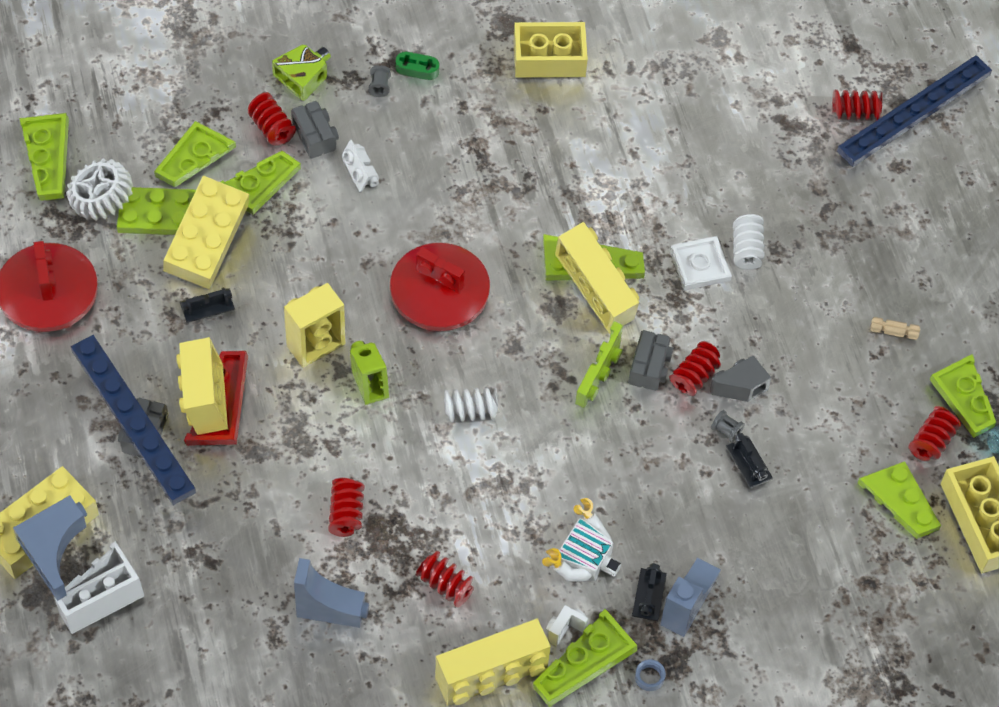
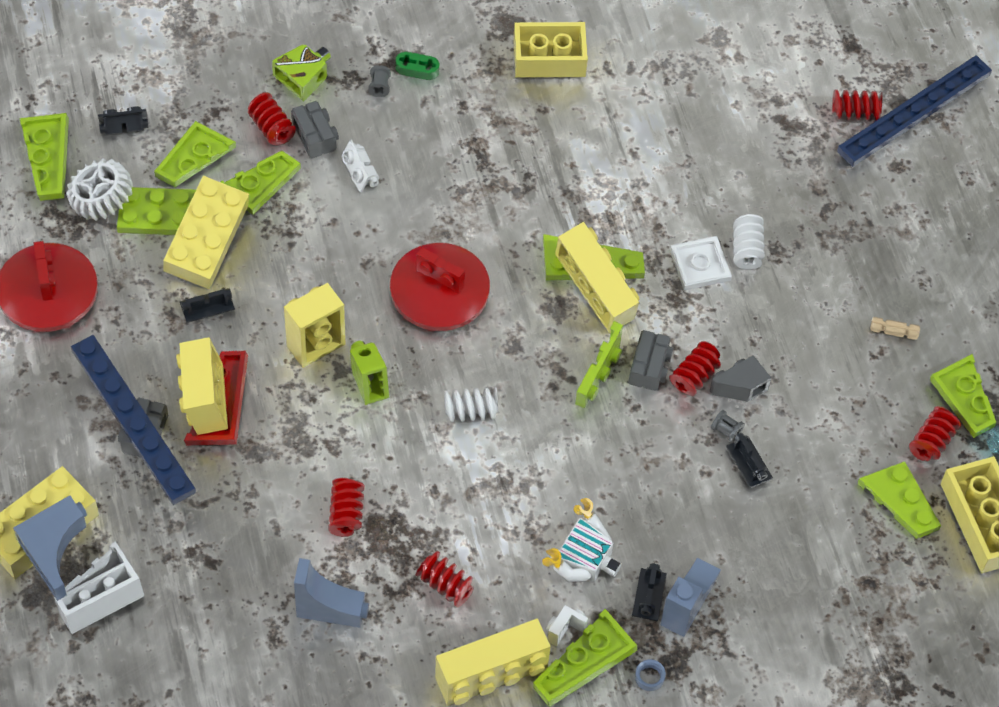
(132, 118): none -> black hinge

